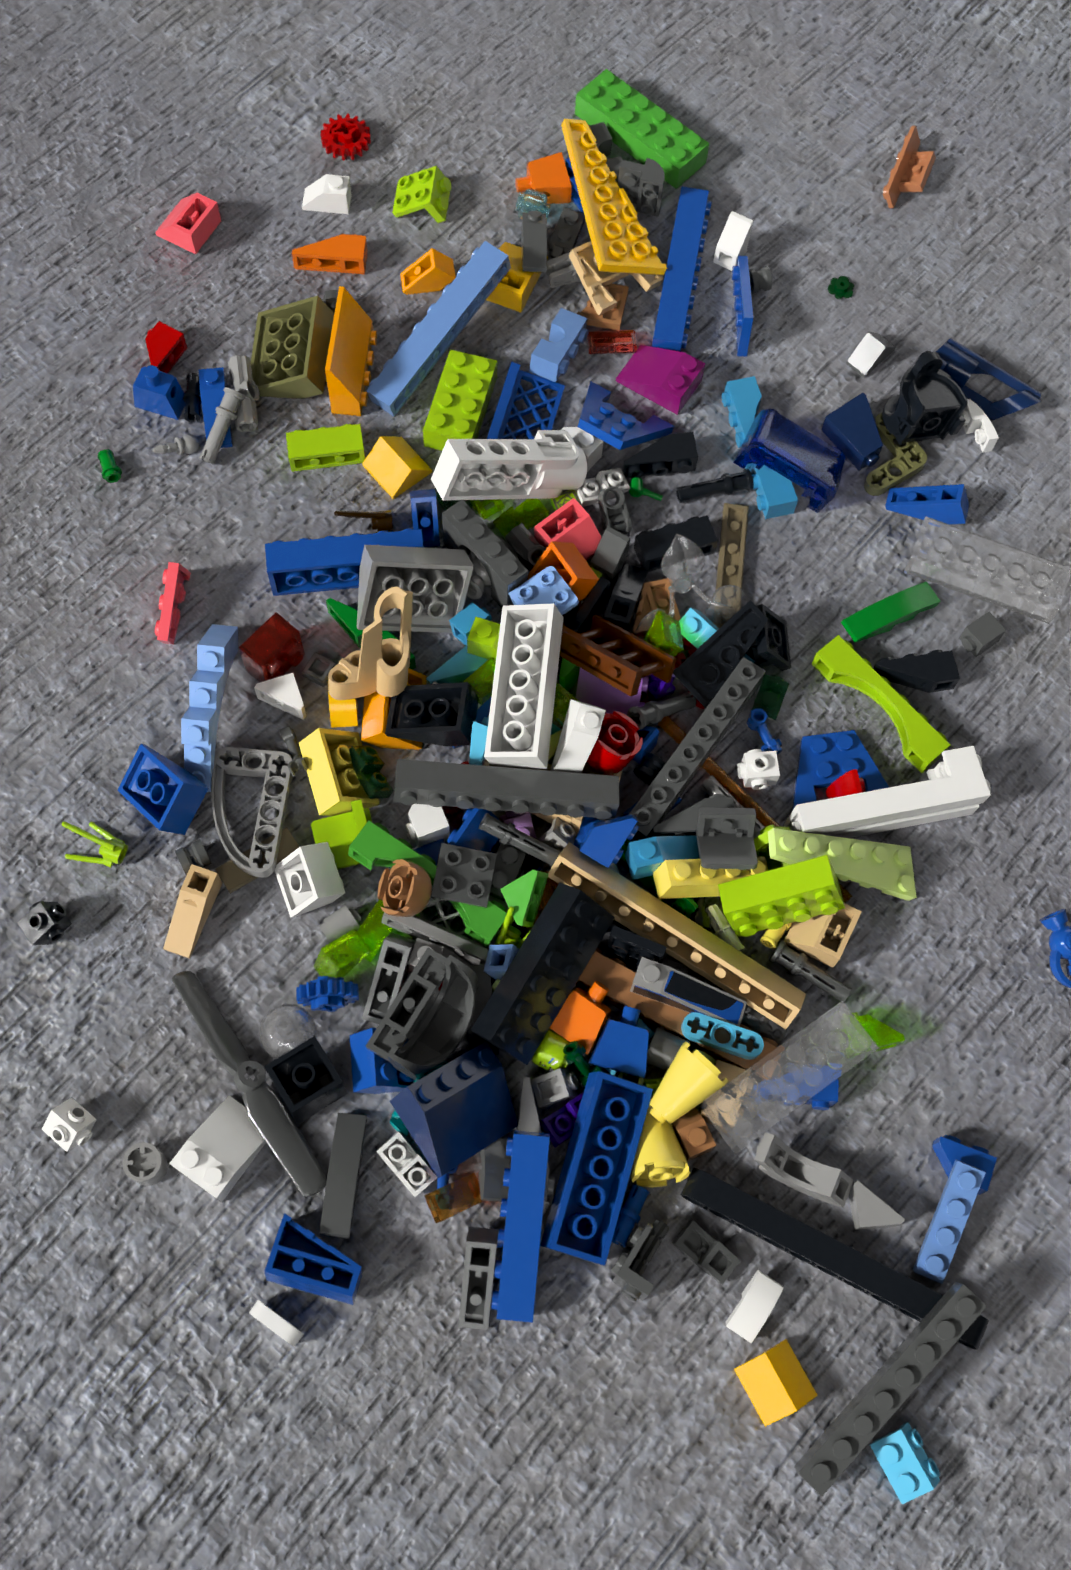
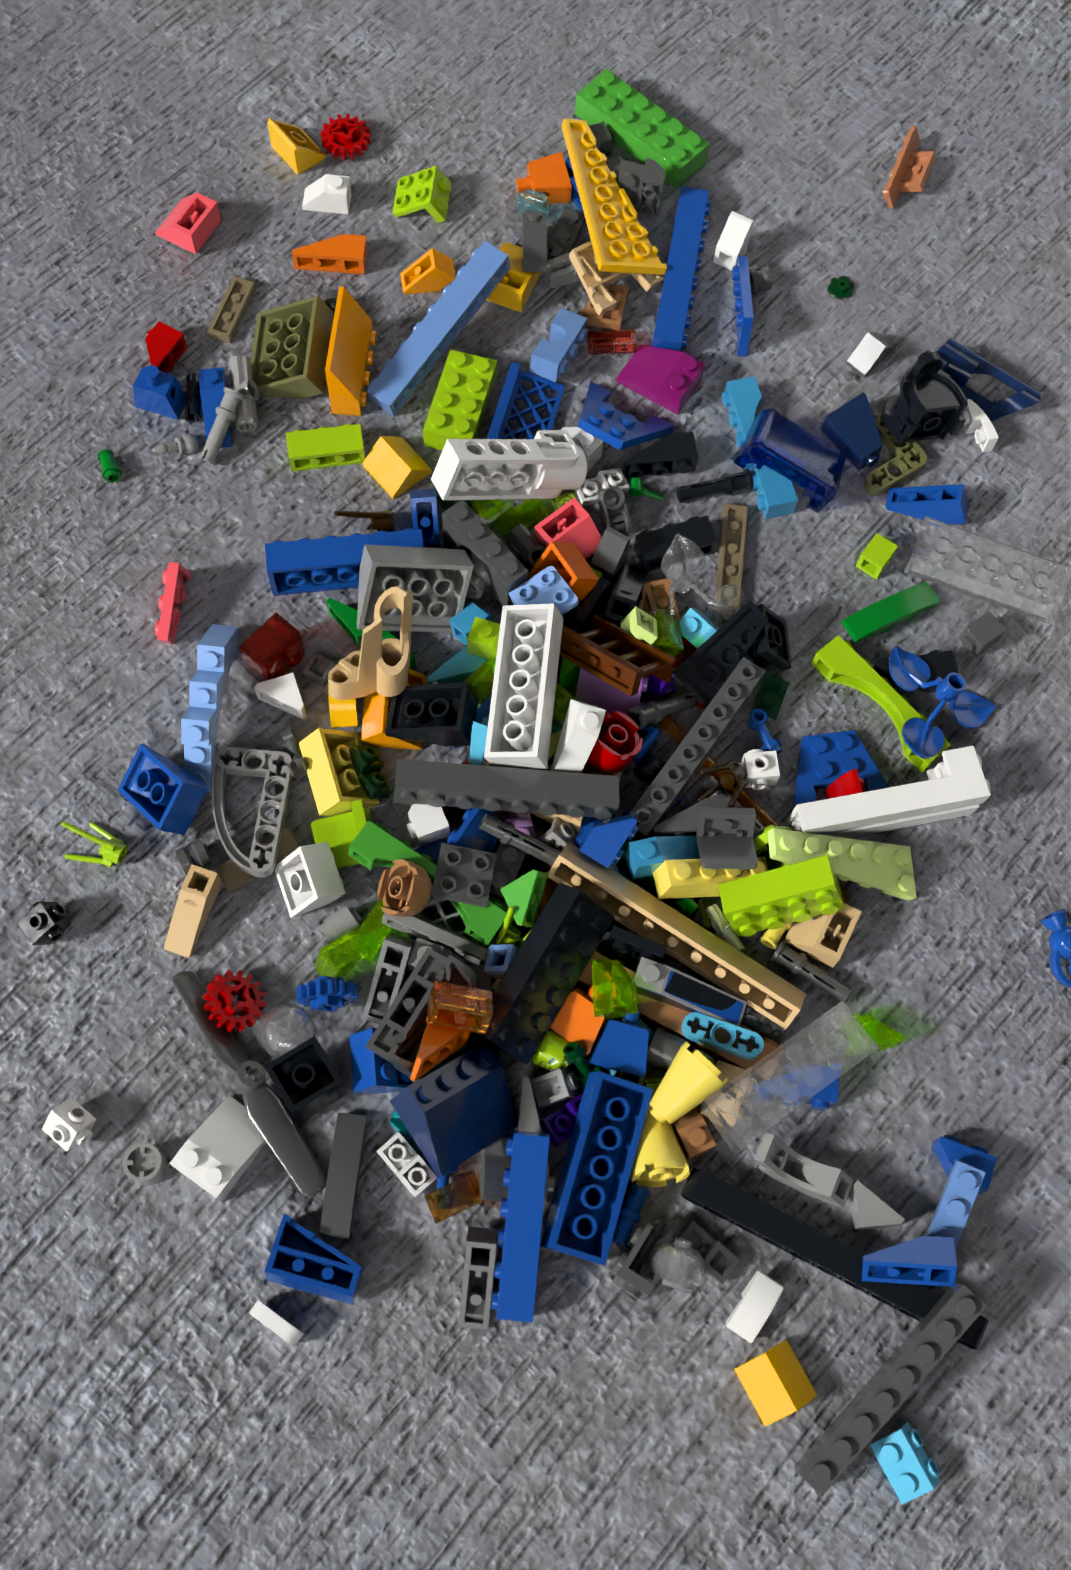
(222, 995): none -> red gear
(232, 309): none -> dark tan tile
(294, 145): none -> yellow slope
(437, 1045): none -> orange slope
(460, 1007): none -> clear orange brick
(612, 990): none -> clear neon green slope
(641, 625): none -> yellowish green bracket
(677, 1265): none -> clear cylinder
(732, 776): none -> dark brown plant
(876, 555): none -> lime brick
(916, 1261): none -> blue slope
(968, 708): none -> blue plant

